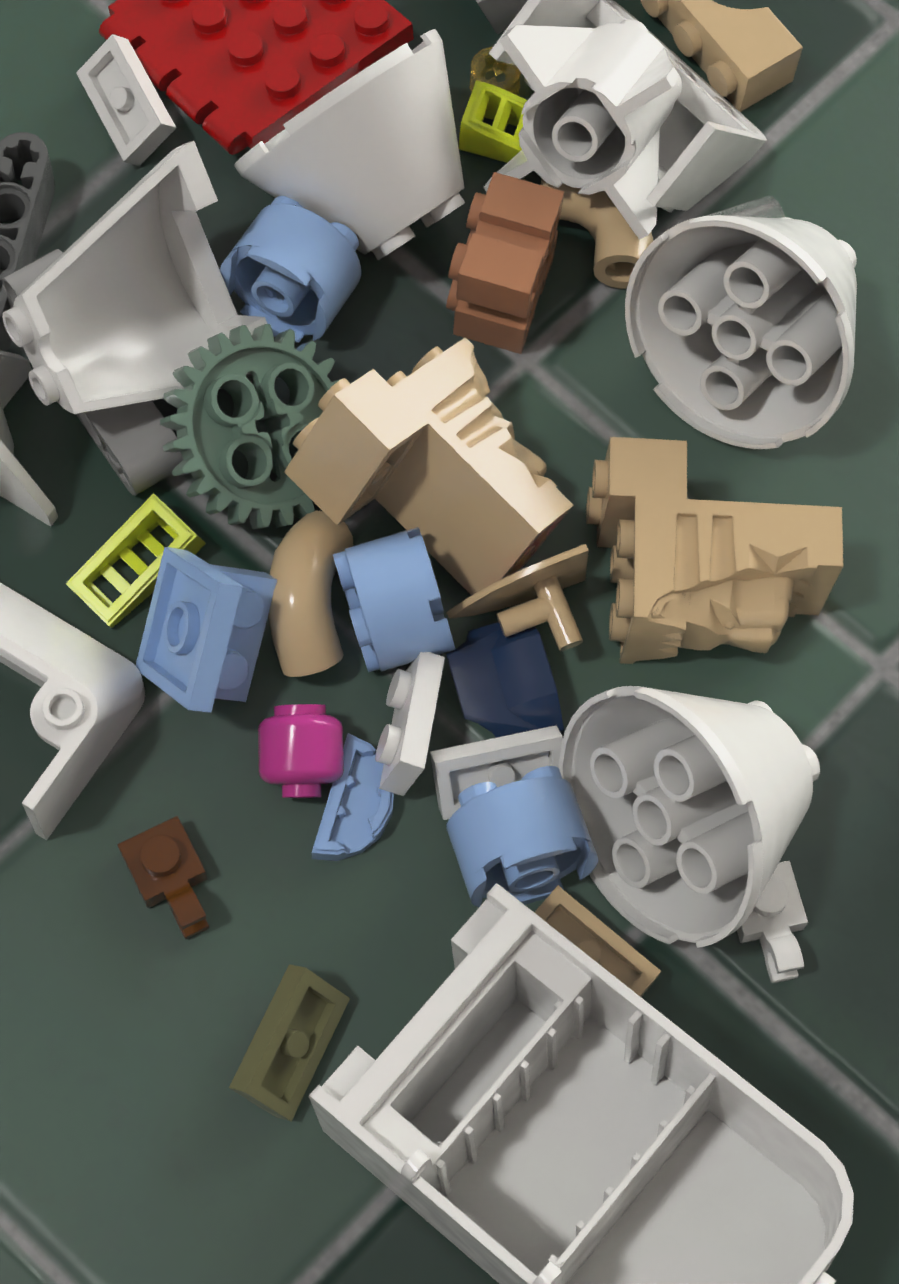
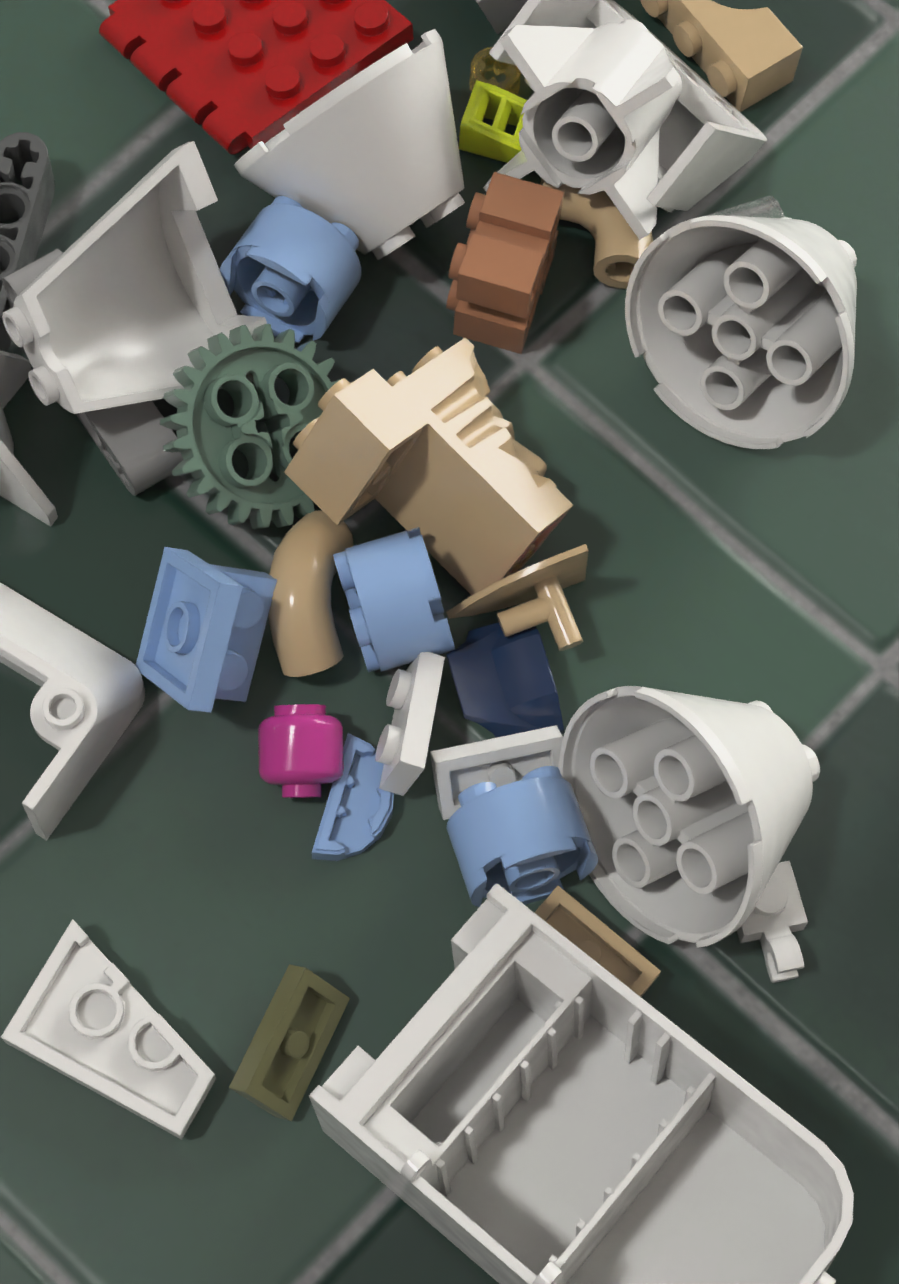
(108, 1038): none -> white wing
(119, 545): neon yellow slope -> none
(126, 100): white plate -> none
(167, 869): reddish brown plate -> none
(703, 567): tan brick -> none

